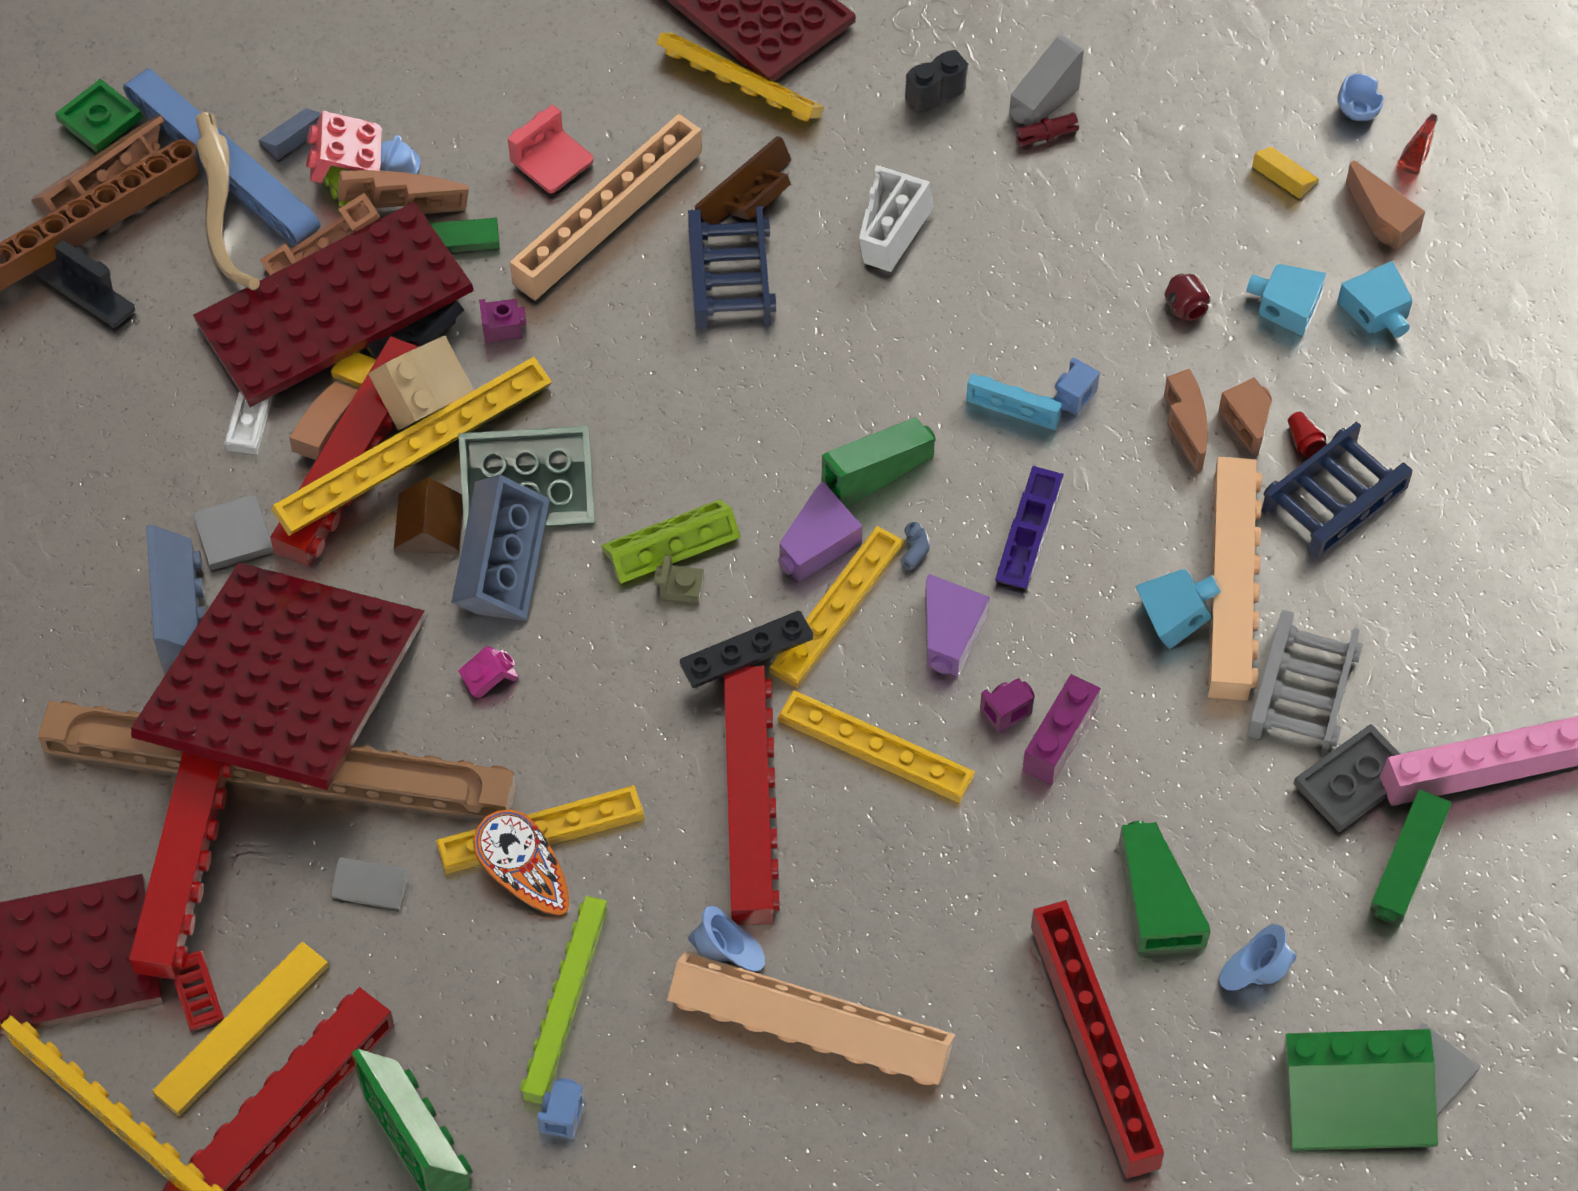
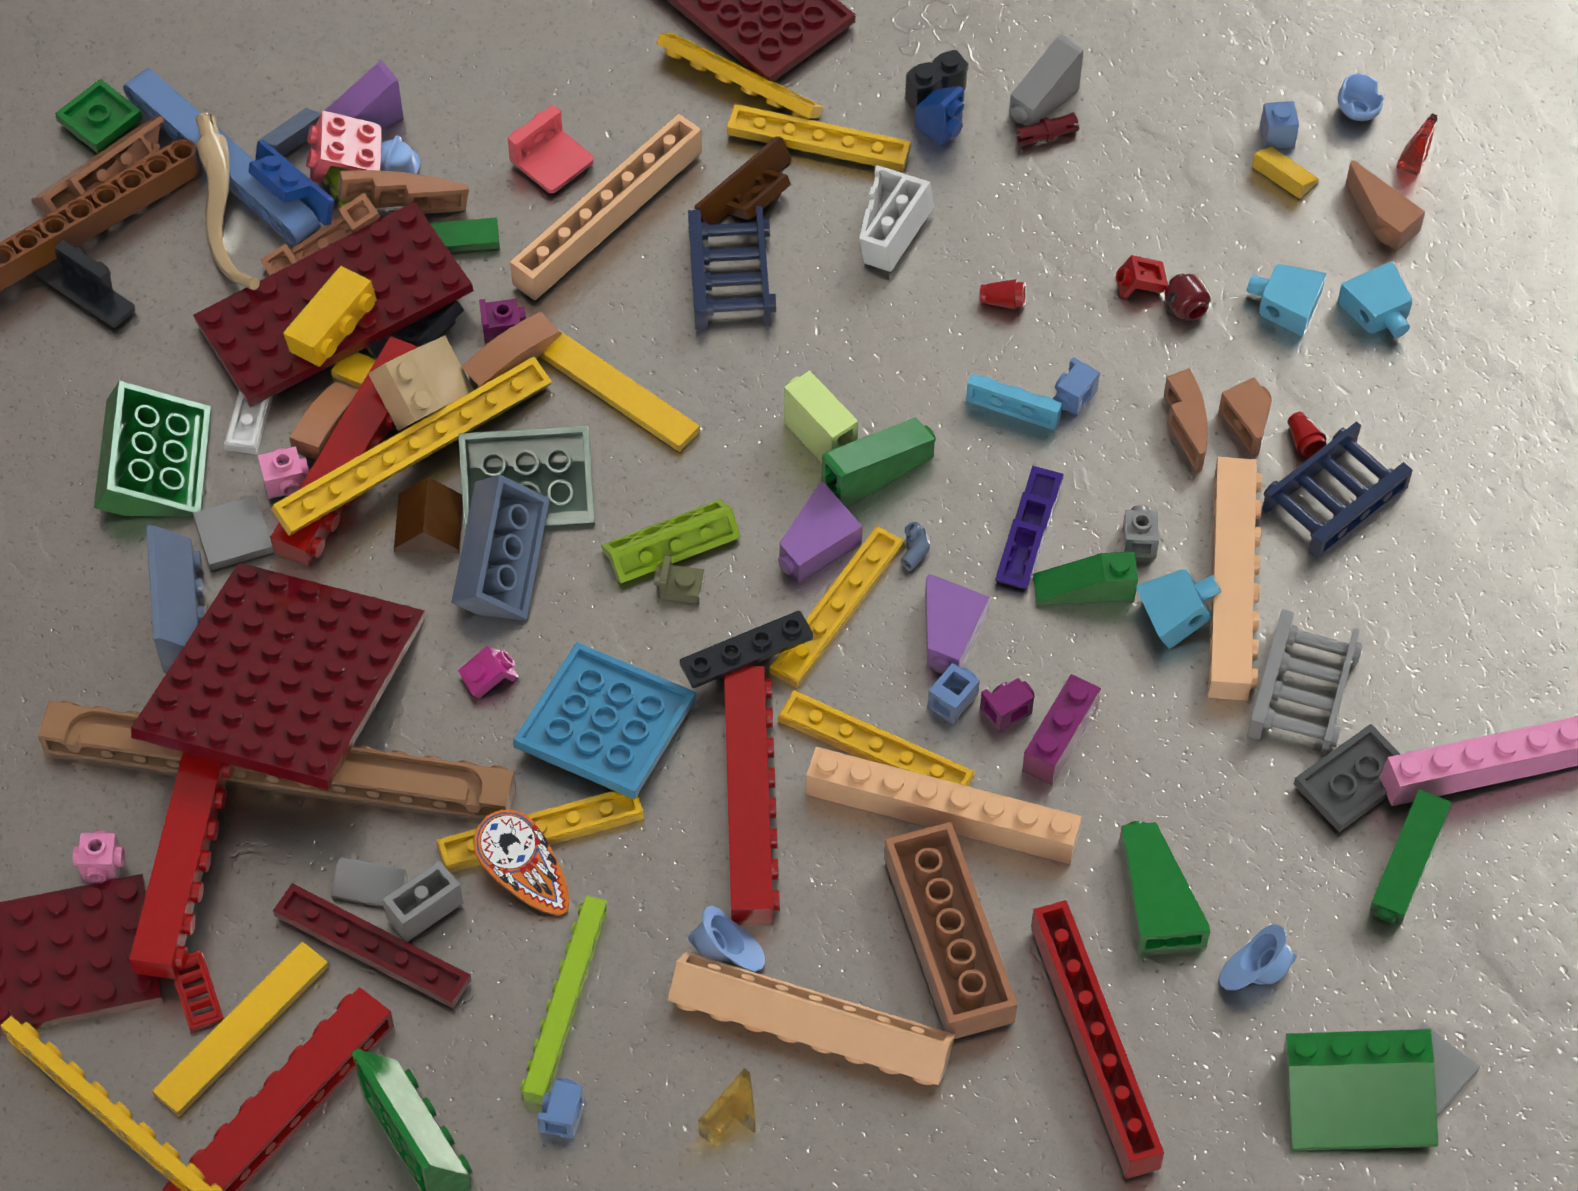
(98, 856): none -> bright pink brick
(151, 454): none -> green slope
(282, 471): none -> bright pink brick
(289, 182): none -> blue bracket
(330, 316): none -> yellow brick
(372, 98): none -> medium lavender slope
(372, 945): none -> dark red plate
(423, 901): none -> light grey brick
(512, 348): none -> nougat slope
(605, 720): none -> dark azure plate
(621, 392): none -> yellow tile
(733, 1102): none -> clear yellow slope
(817, 415): none -> yellowish green brick
(819, 137): none -> yellow plate
(937, 801): none -> light nougat brick
(941, 114): none -> blue slope
(944, 694): none -> medium blue brick
(950, 931): none -> nougat brick
(1004, 294): none -> red cone
(1090, 579): none -> green slope
(1141, 274): none -> red bracket
(1141, 531): none -> light grey brick
(1279, 125): none -> medium blue brick

